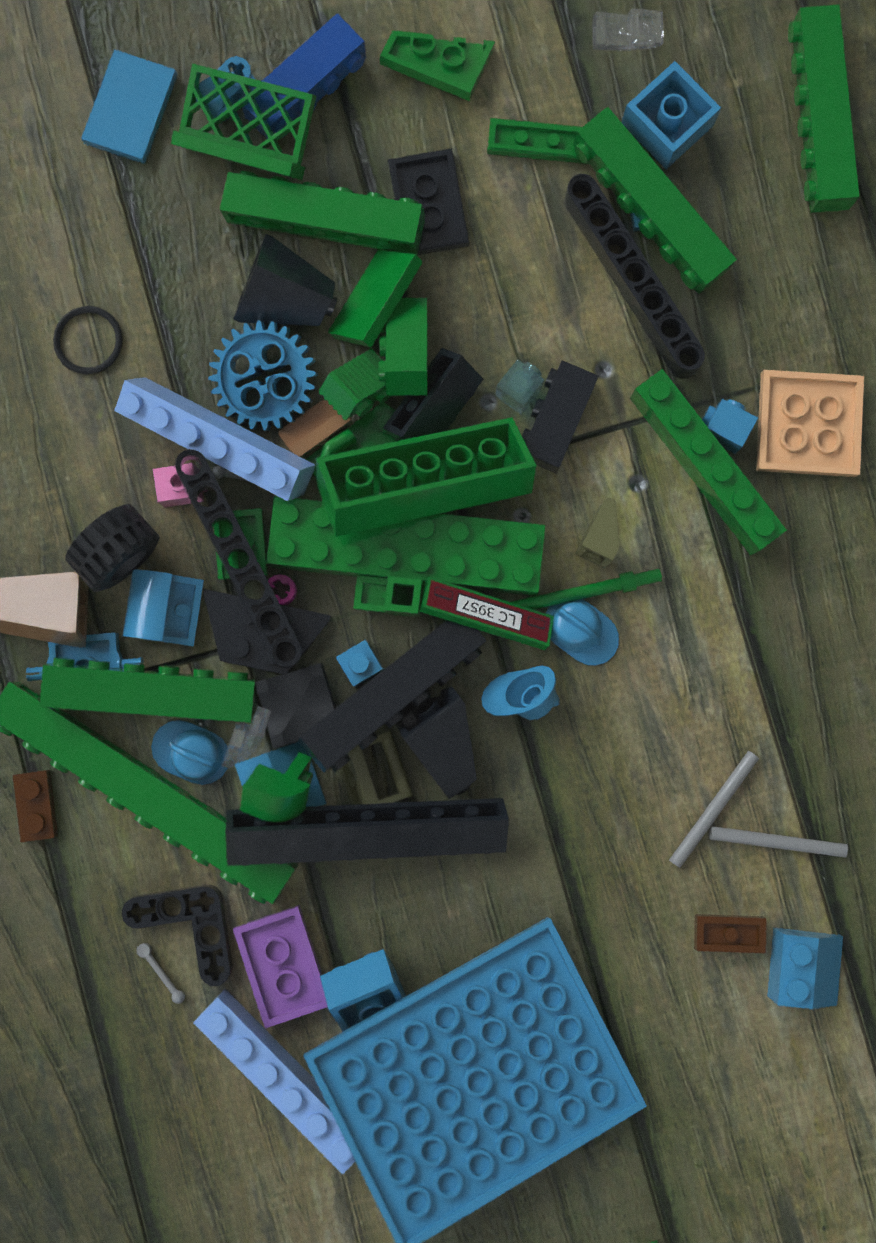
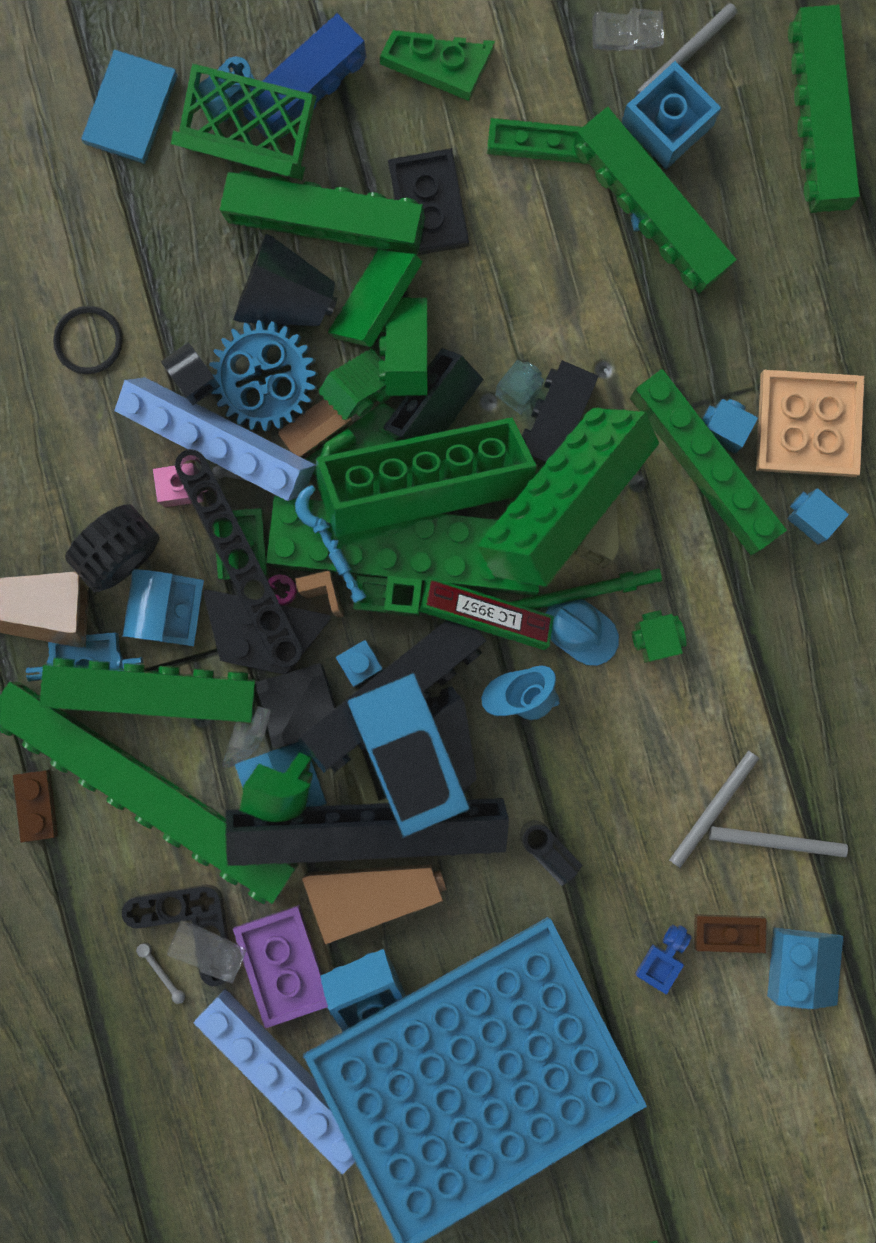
(189, 752): dark azure piece -> none
(190, 373): none -> black brick
(207, 951): none -> clear slope
(320, 526): none -> dark azure piece
(321, 584): none -> medium nougat panel
(369, 896): none -> medium nougat slope
(408, 755): none -> slope
(551, 853): none -> black piece
(568, 496): none -> green brick
(633, 260): black beam -> none
(659, 636): none -> green brick
(660, 966): none -> blue plate
(697, 41): none -> light grey bar
(816, 515): none -> dark azure brick

